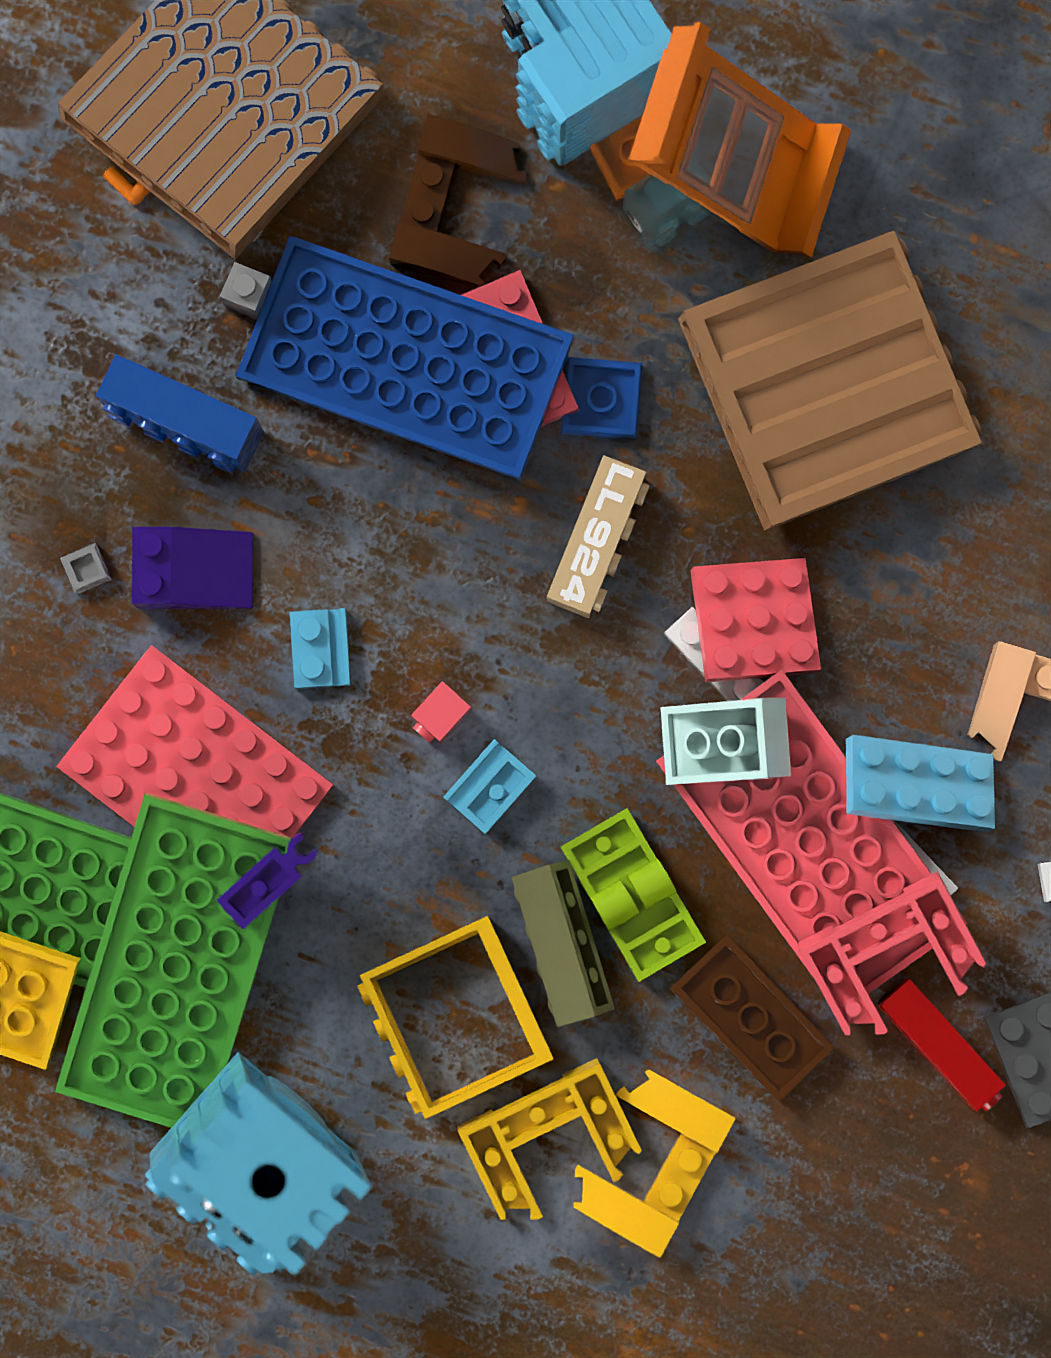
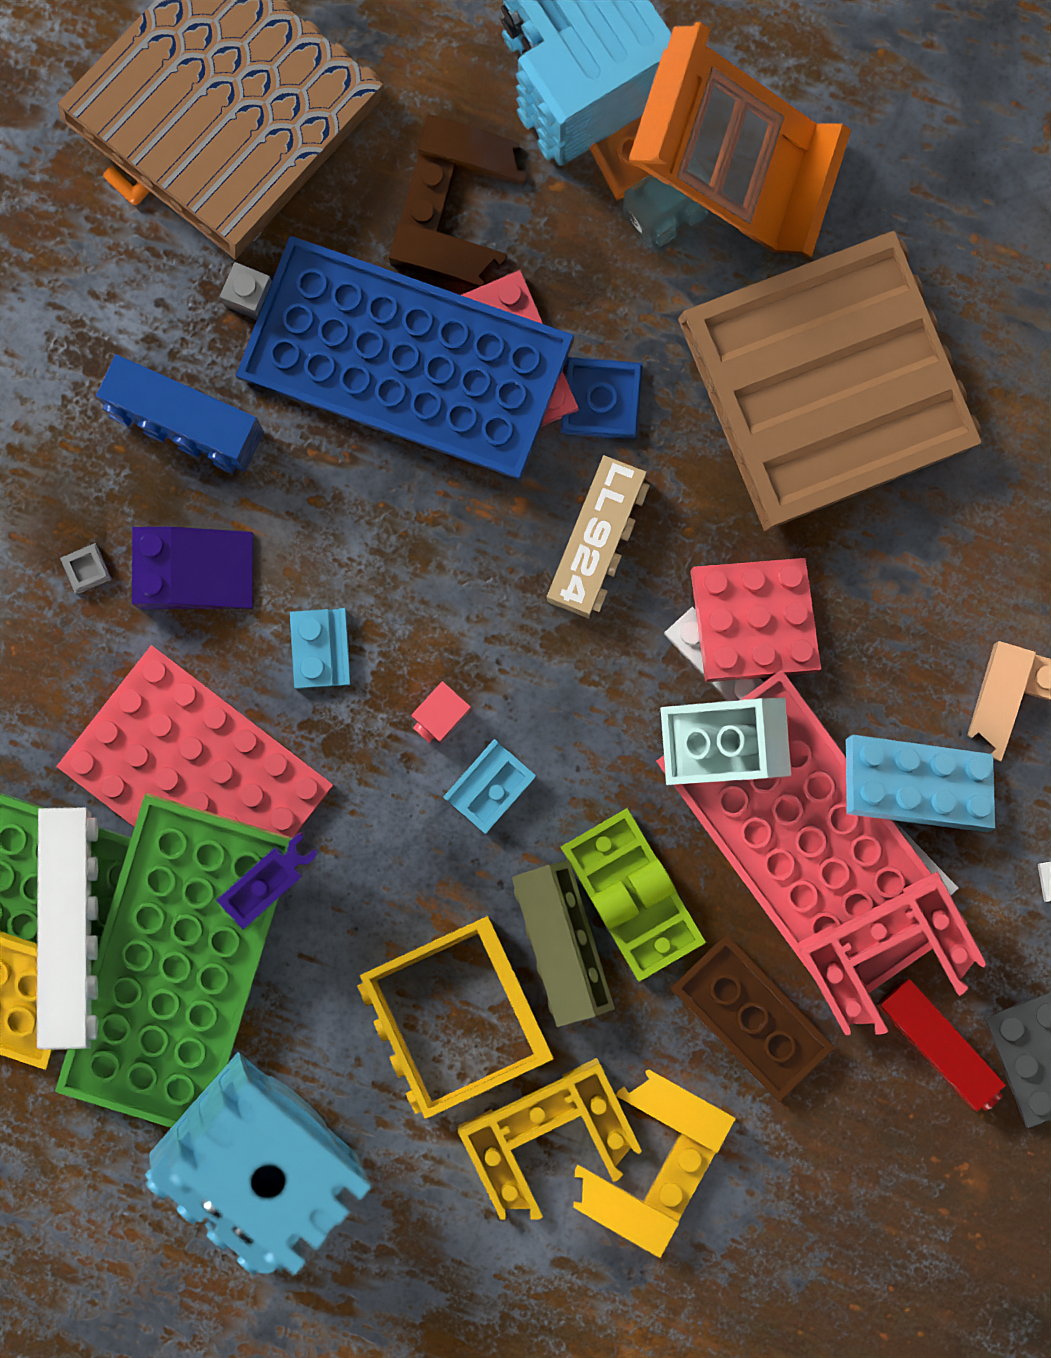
(65, 929): none -> white brick

